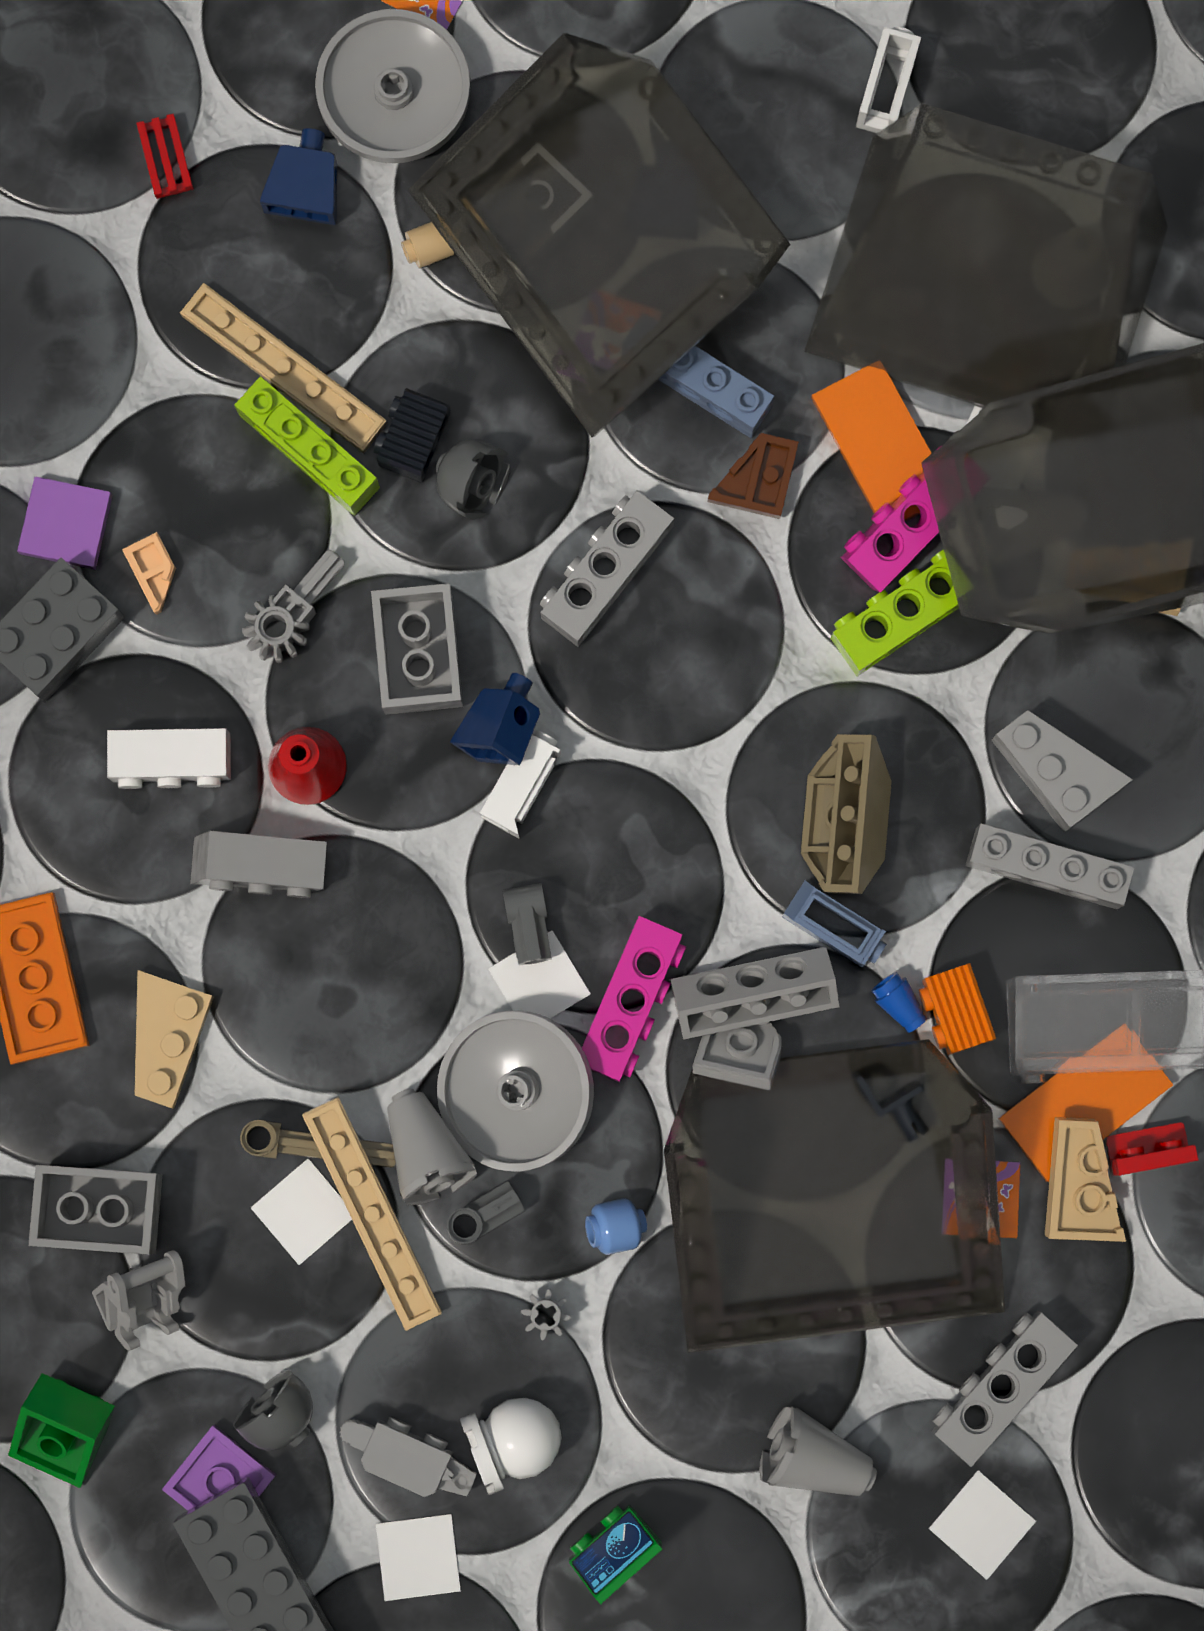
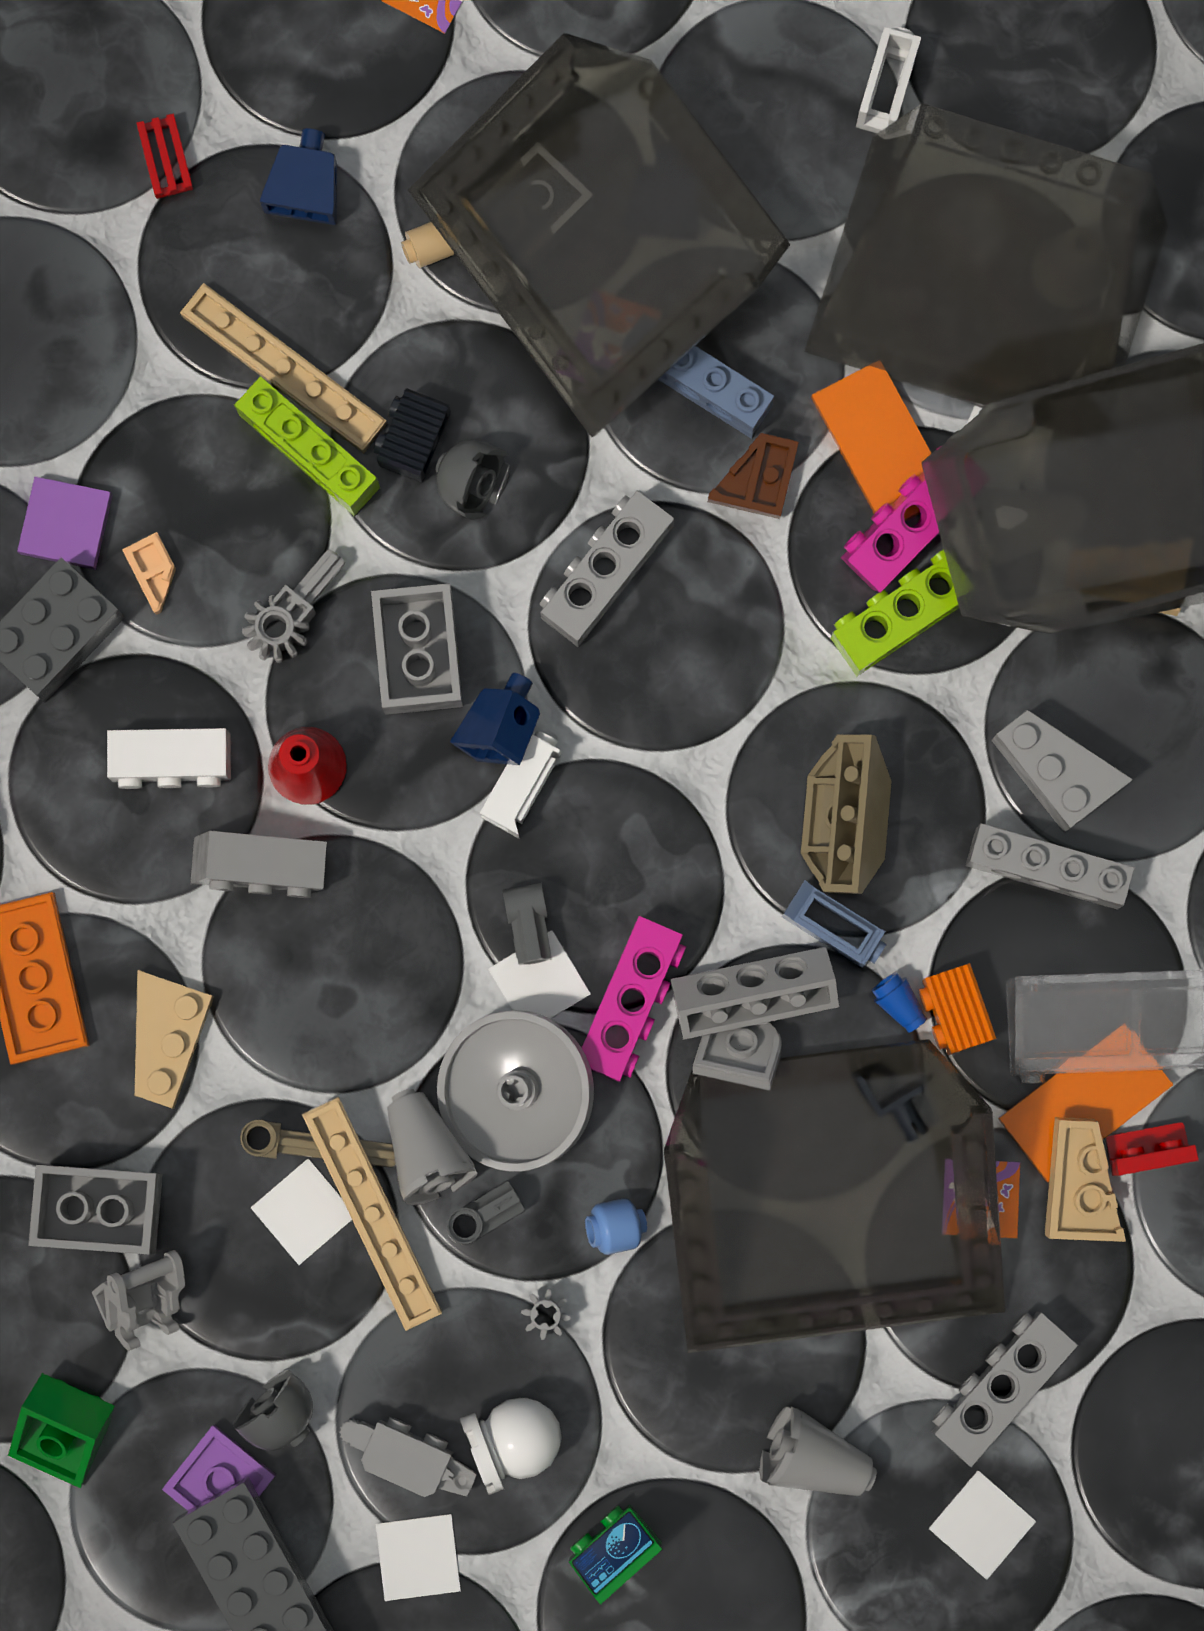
(393, 86): light grey dish -> none

